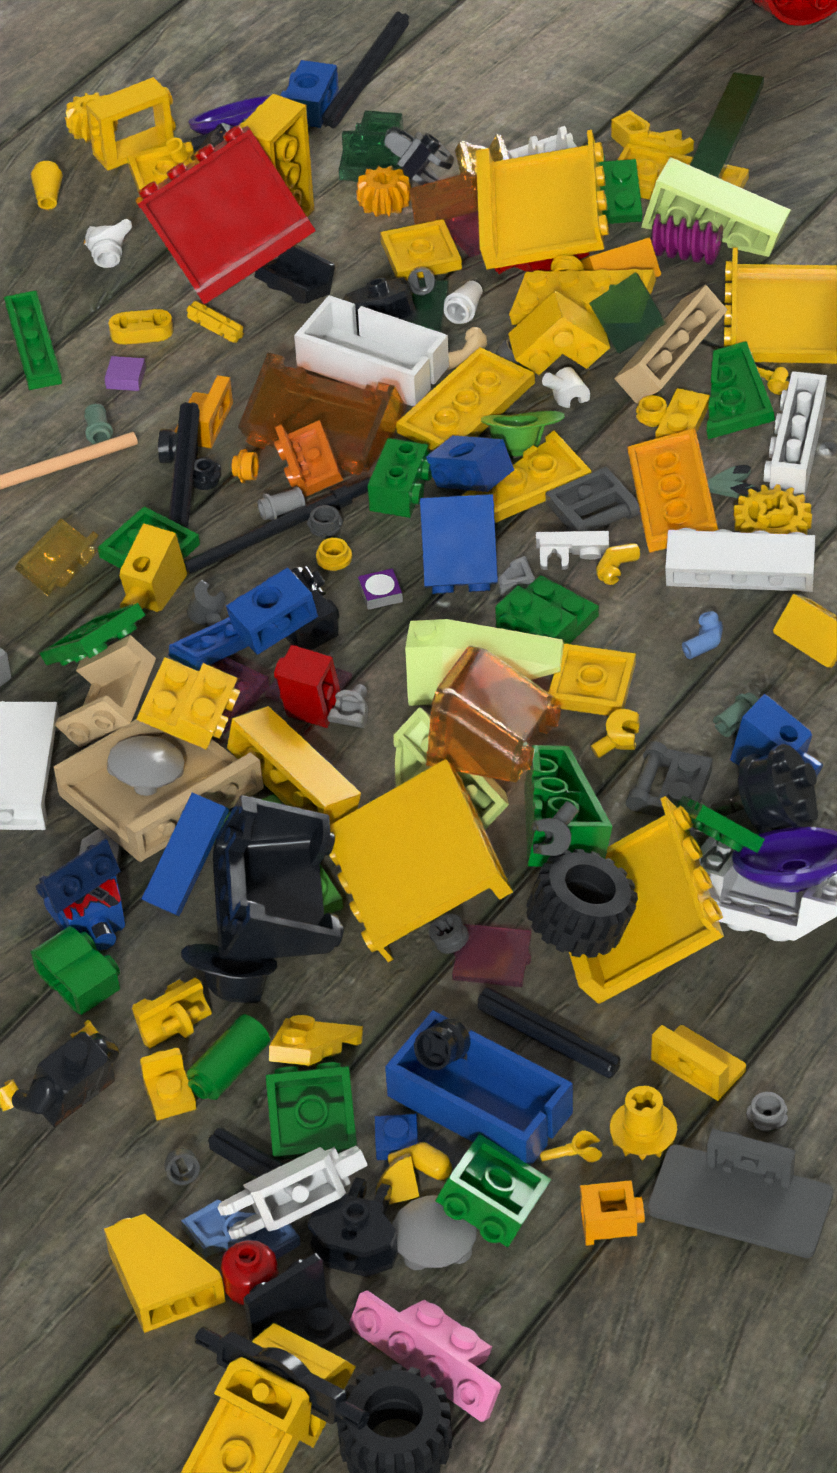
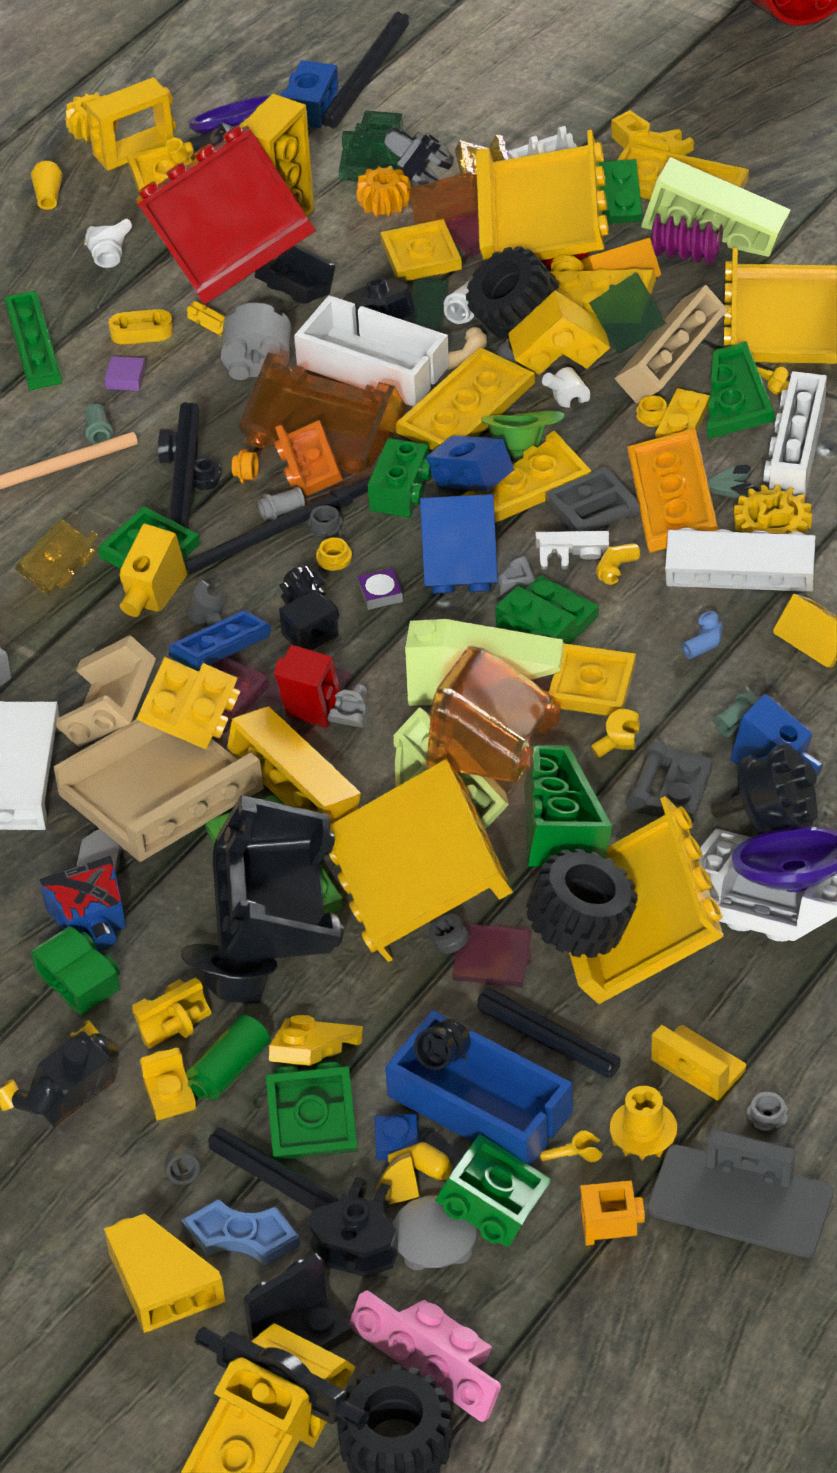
(79, 876): dark blue hinge -> none
(93, 635): green plate -> none
(145, 763): light grey dish -> none
(185, 854): blue tile -> none
(213, 410): light orange panel -> none
(247, 1266): red head -> none
(250, 336): none -> light grey brick
(272, 611): blue brick -> none
(293, 1190): white hinge -> none
(413, 281): dark grey hinge -> none
(508, 289): none -> black tyre
(556, 831): dark grey piece -> none
(720, 827): green wing -> none
(727, 124): dark green tile -> none

